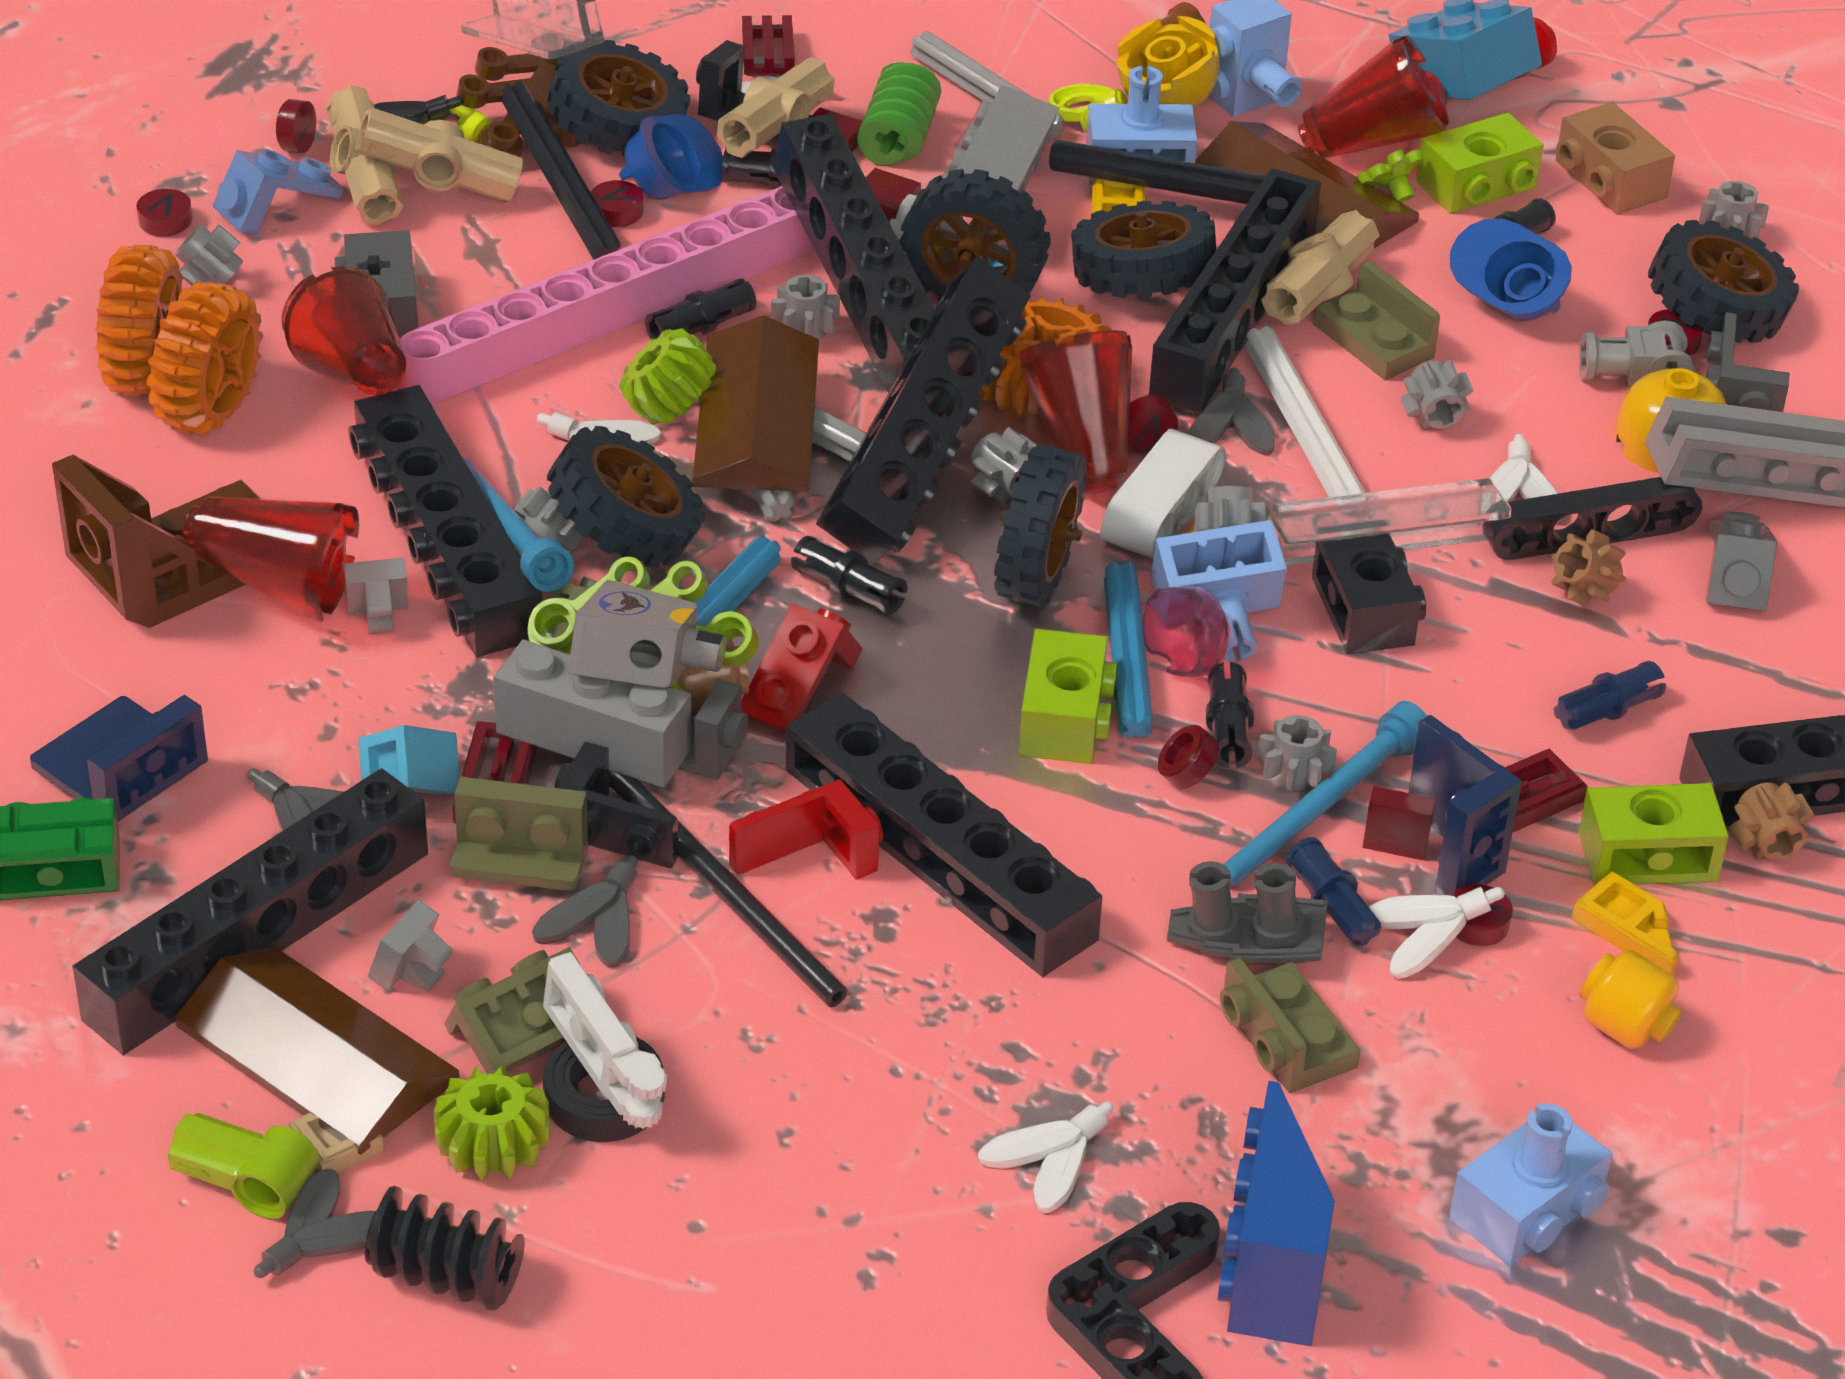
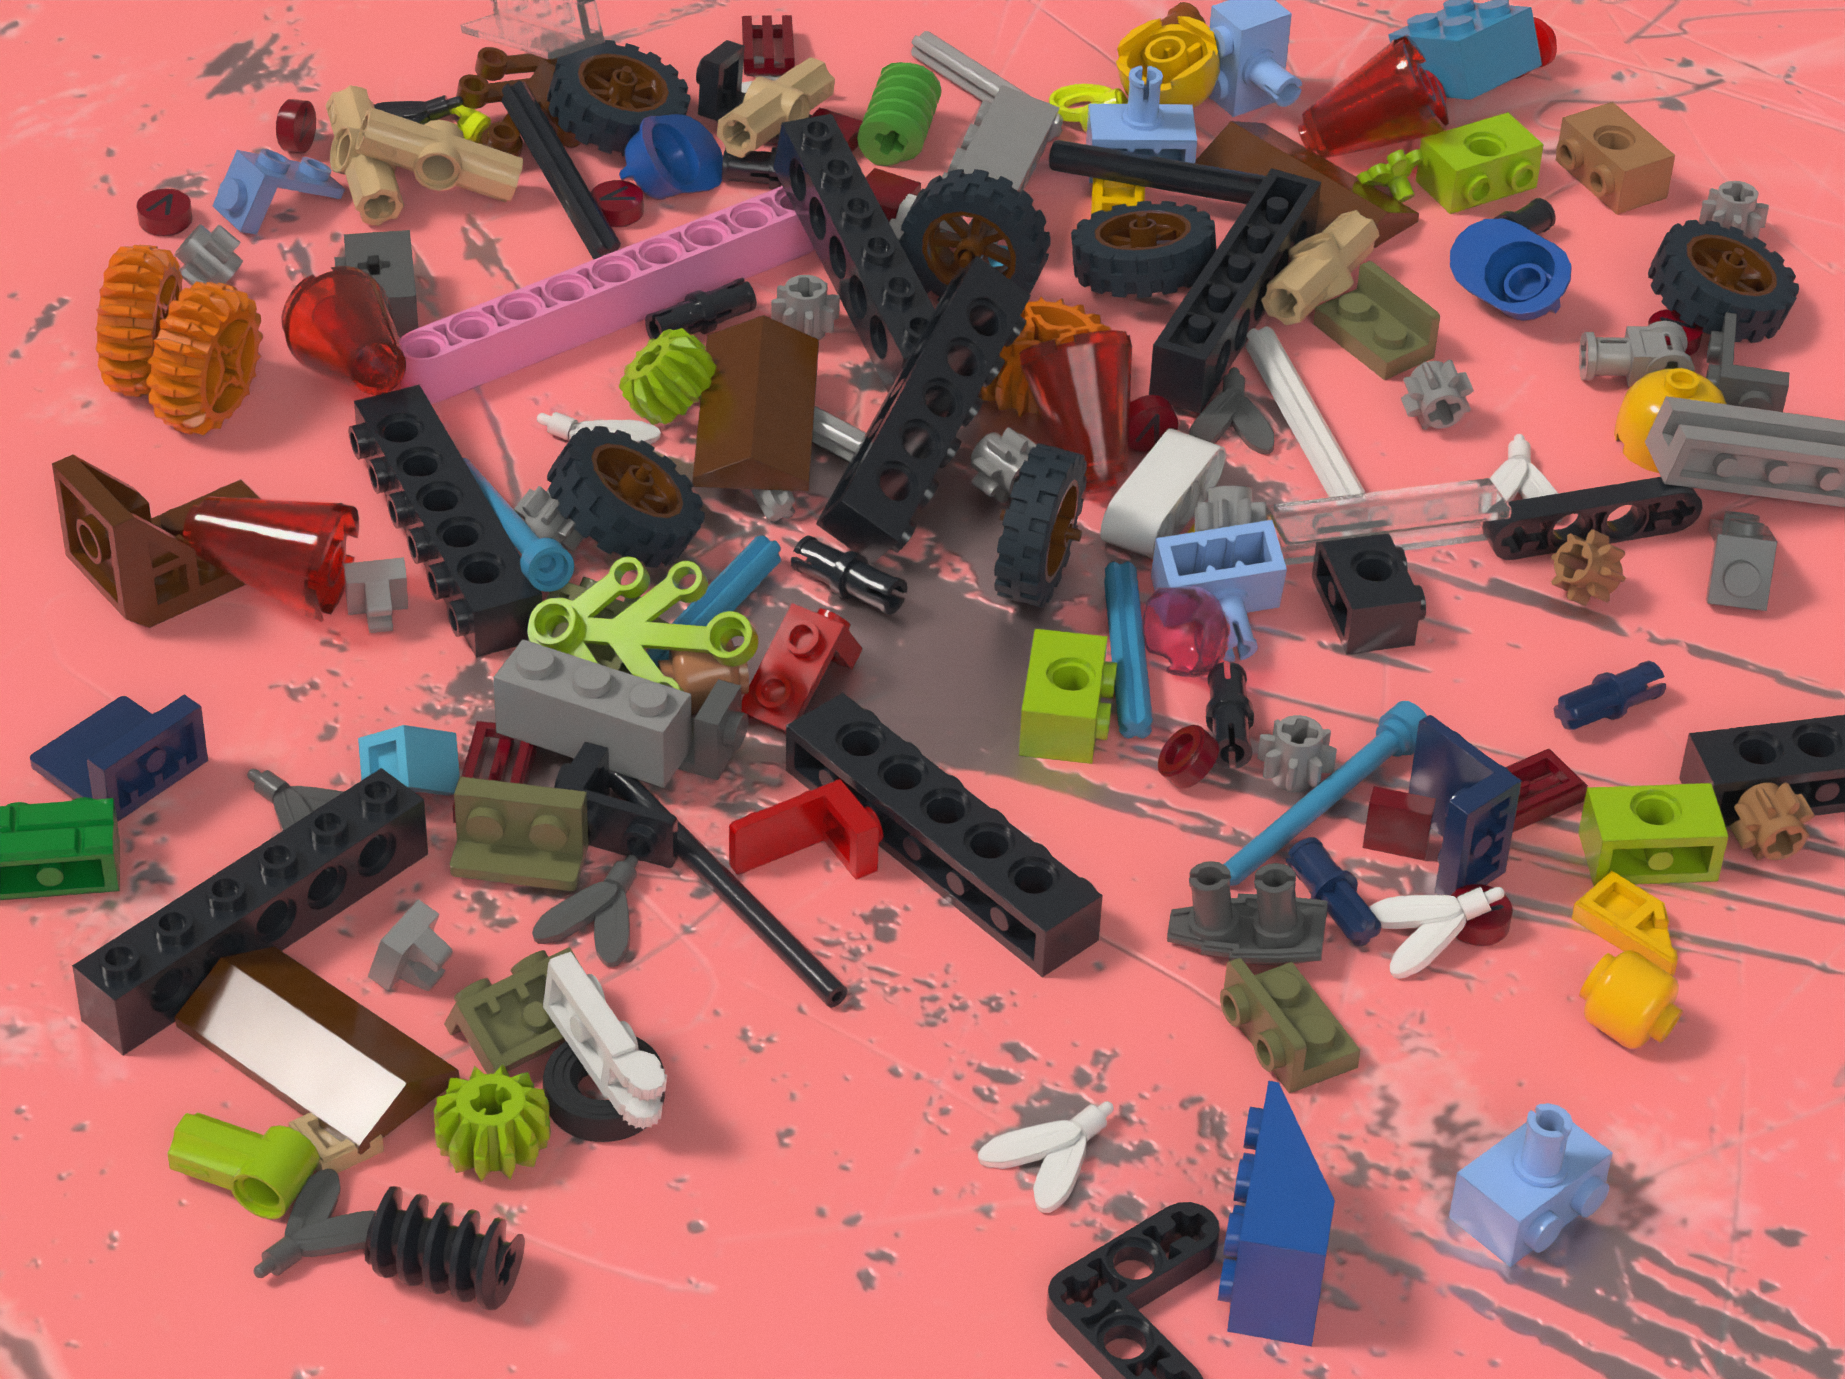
(640, 637): light grey torso -> none

